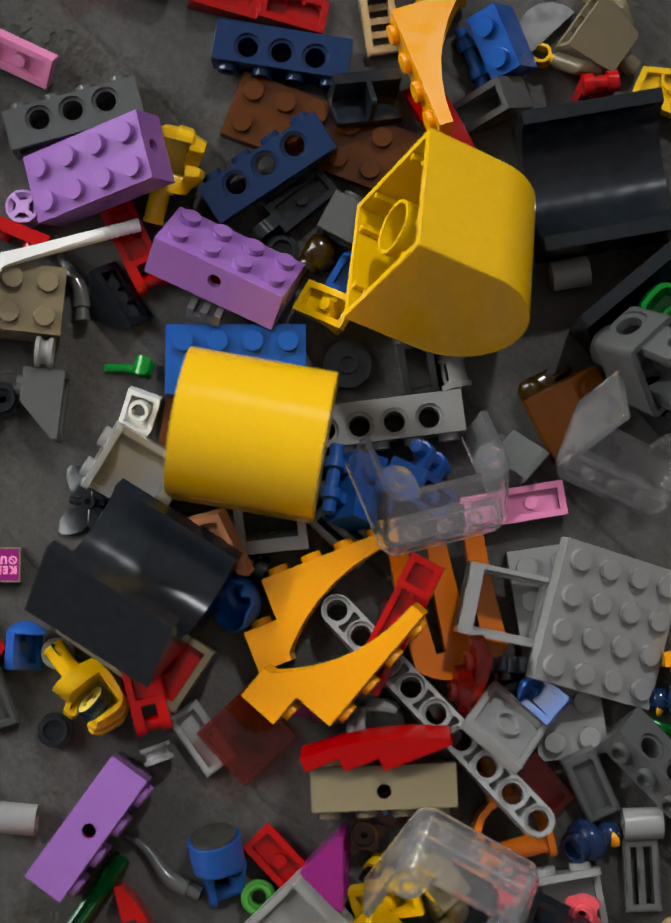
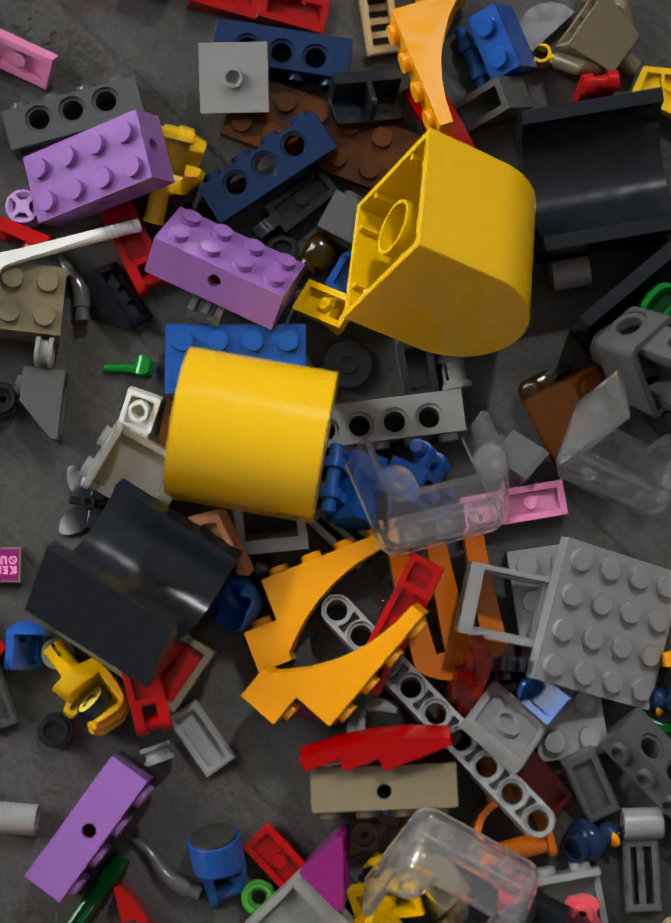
(234, 77): none -> light grey plate
(244, 738): clear red tile -> none

